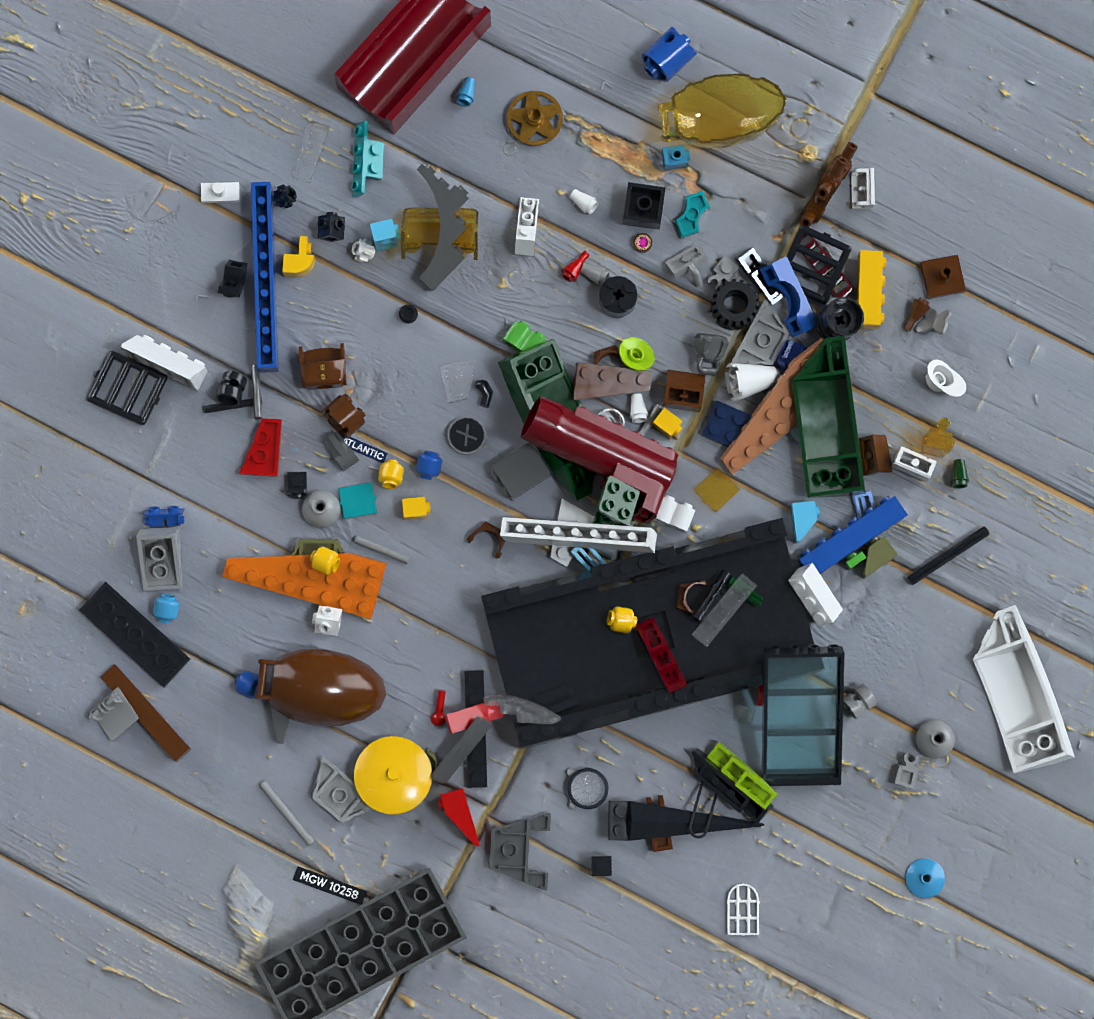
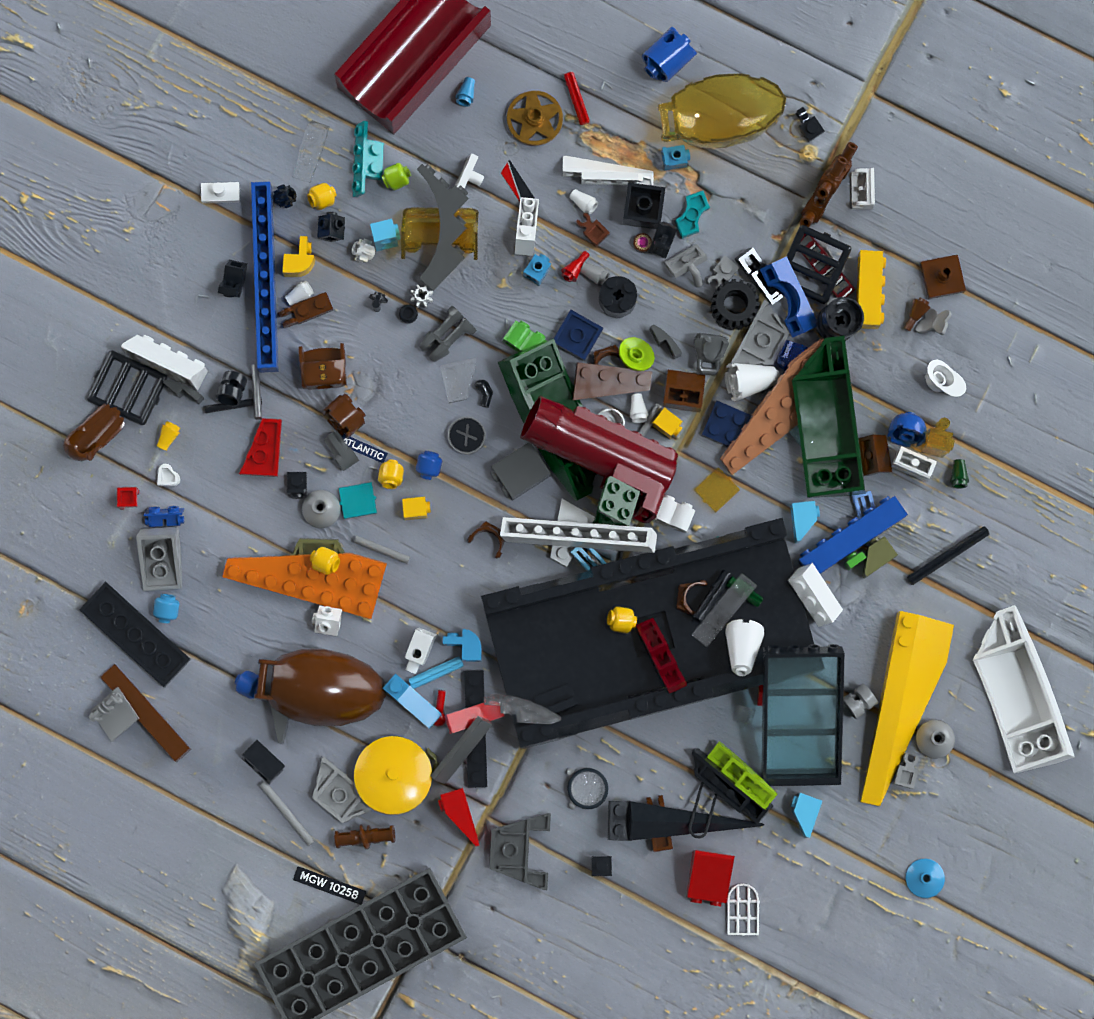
(93, 433): none -> reddish brown hair
(127, 497): none -> red panel
(167, 476): none -> white tile
(168, 435): none -> yellow cone
(179, 389): none -> dark grey slope
(263, 762): none -> black hinge
(299, 293): none -> white cone
(307, 310): none -> reddish brown hinge
(321, 196): none -> yellow head
(365, 837): none -> reddish brown piece
(378, 299): none -> black plate
(396, 176): none -> lime head
(412, 701): none -> slope
(423, 641): none -> white torso
(425, 292): none -> white gear
(434, 338): none -> dark grey piece
(436, 672): none -> medium azure axle
(467, 173): none -> white tile
(470, 645): none -> dark azure brick
(515, 181): none -> sticker
(537, 275): none -> dark azure brick
(576, 98): none -> red axle
(577, 335): none -> dark blue plate
(594, 231): none -> copper plate
(604, 173): none -> white wedge
(662, 239): none -> black hips
(662, 337): none -> dark grey slope
(709, 877): none -> red slope
(743, 644): none -> white cone
(805, 812): none -> medium azure slope
(810, 126): none -> black plate
(907, 430): none -> blue cylinder
(912, 672): none -> yellow wedge

